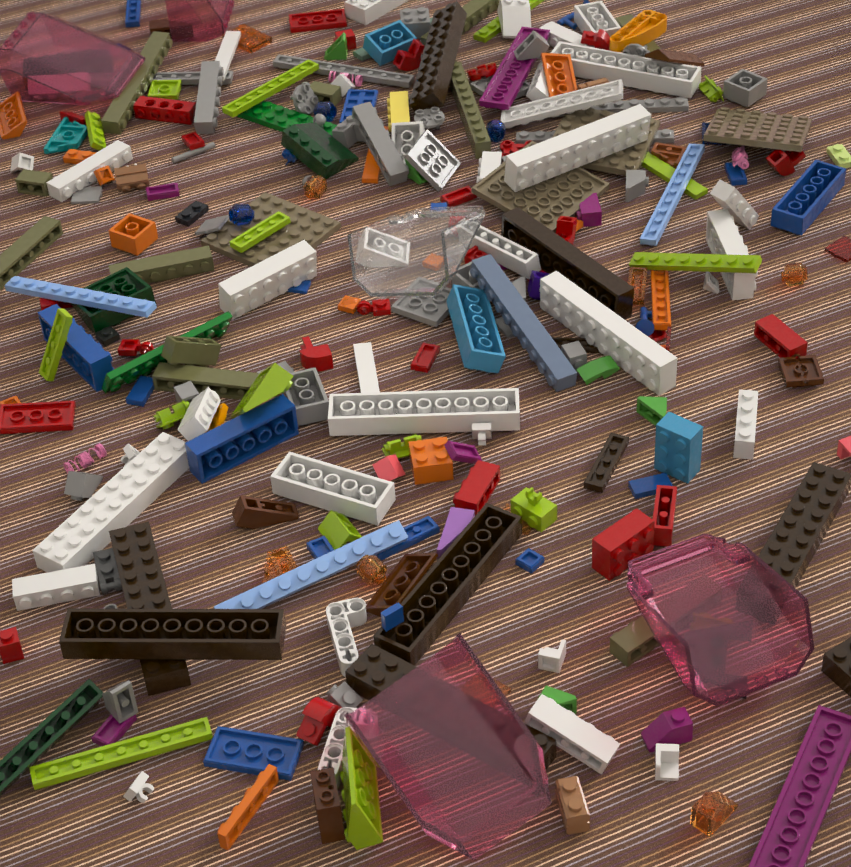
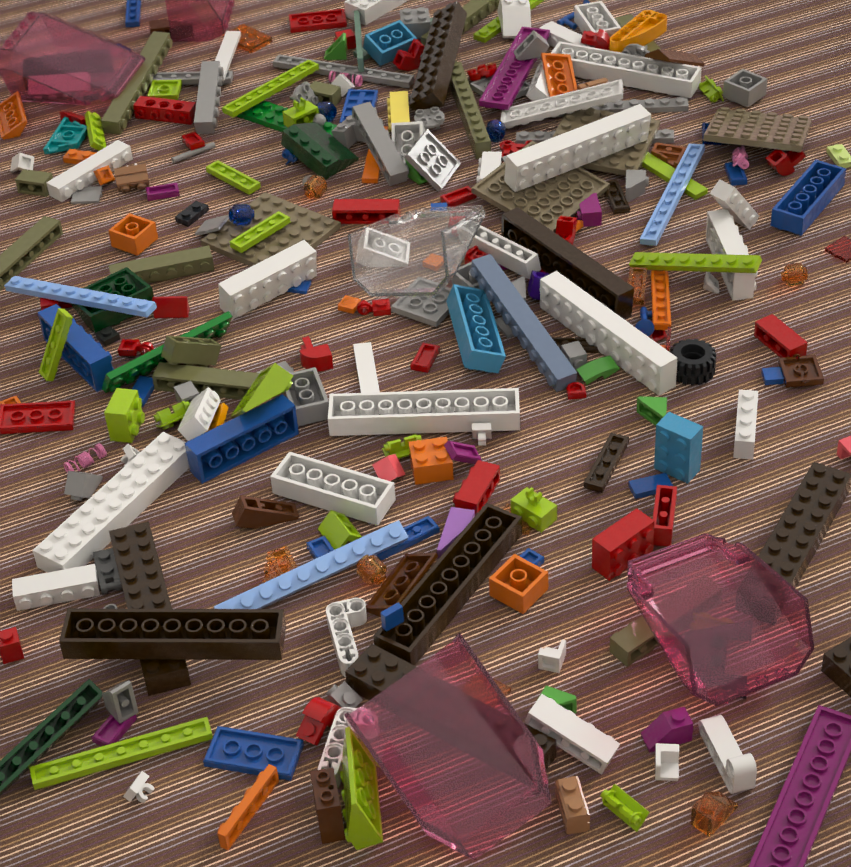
(124, 415): none -> lime brick
(171, 307): none -> red slope
(233, 177): none -> lime plate
(300, 113): none -> lime brick
(358, 35): none -> sand green tile
(364, 210): none -> red brick
(518, 583): none -> orange brick
(576, 391): none -> red tile
(616, 198): none -> dark brown tile
(624, 807): none -> lime hinge
(694, 361): none -> black tyre
(735, 768): none -> white beam
(772, 376): none -> blue tile

